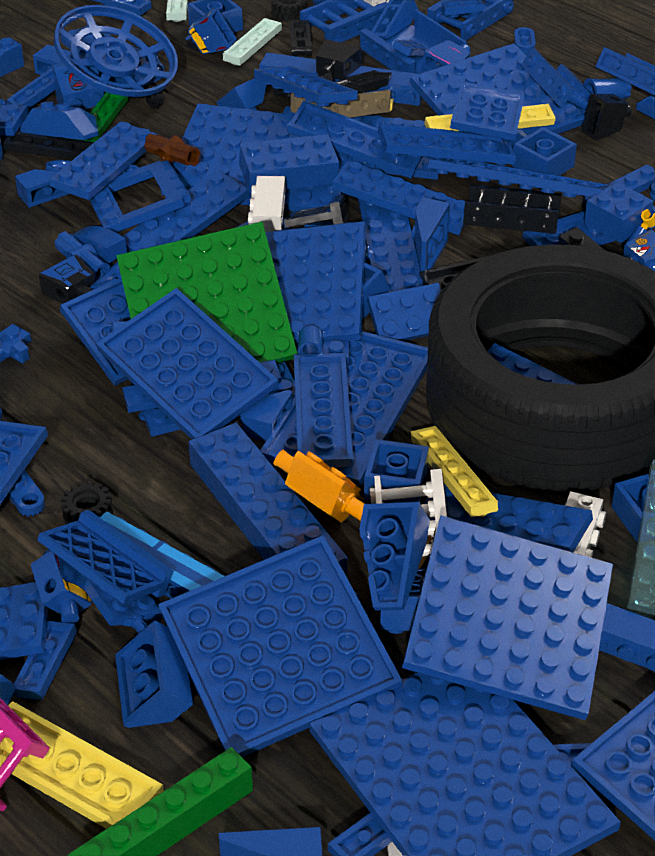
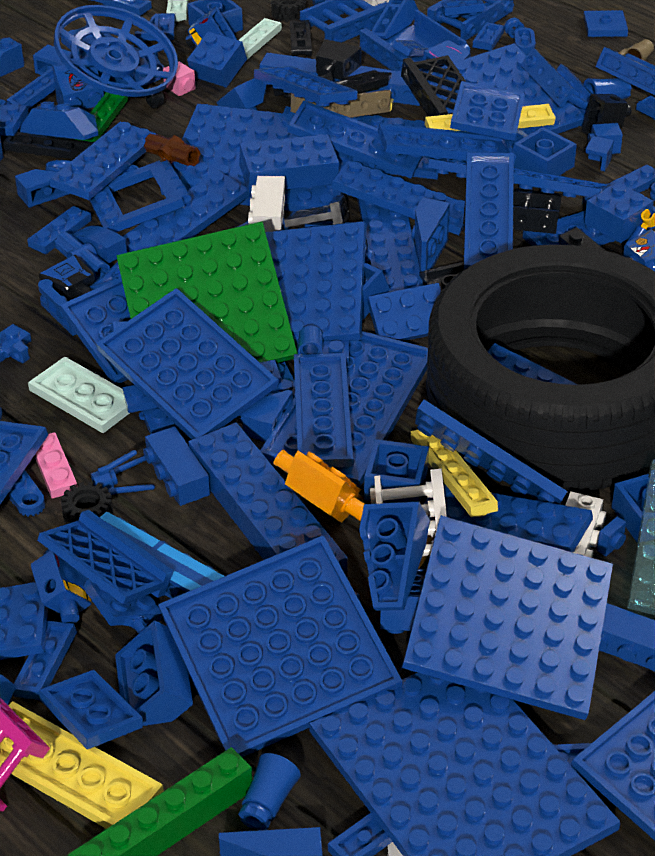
(51, 302): none -> blue plate
(54, 467): none -> bright pink plate
(69, 221): none -> blue plate
(81, 394): none -> light aqua plate
(90, 709): none -> blue plate
(107, 475): none -> blue plant
(164, 22): none -> blue wing
(176, 466): none -> blue brick
(183, 81): none -> bright pink brick
(217, 59): none -> blue brick
(268, 790): none -> blue plant
(426, 93): none -> black fence
(488, 36): none -> blue plate
(488, 205): none -> blue plate
(489, 456): none -> blue plate
(512, 22): none -> blue bush
(600, 150): none -> blue panel
(605, 23): none -> blue plate
(608, 131): none -> blue brick
(612, 536): none -> blue plate
(639, 49): none -> dark tan piece

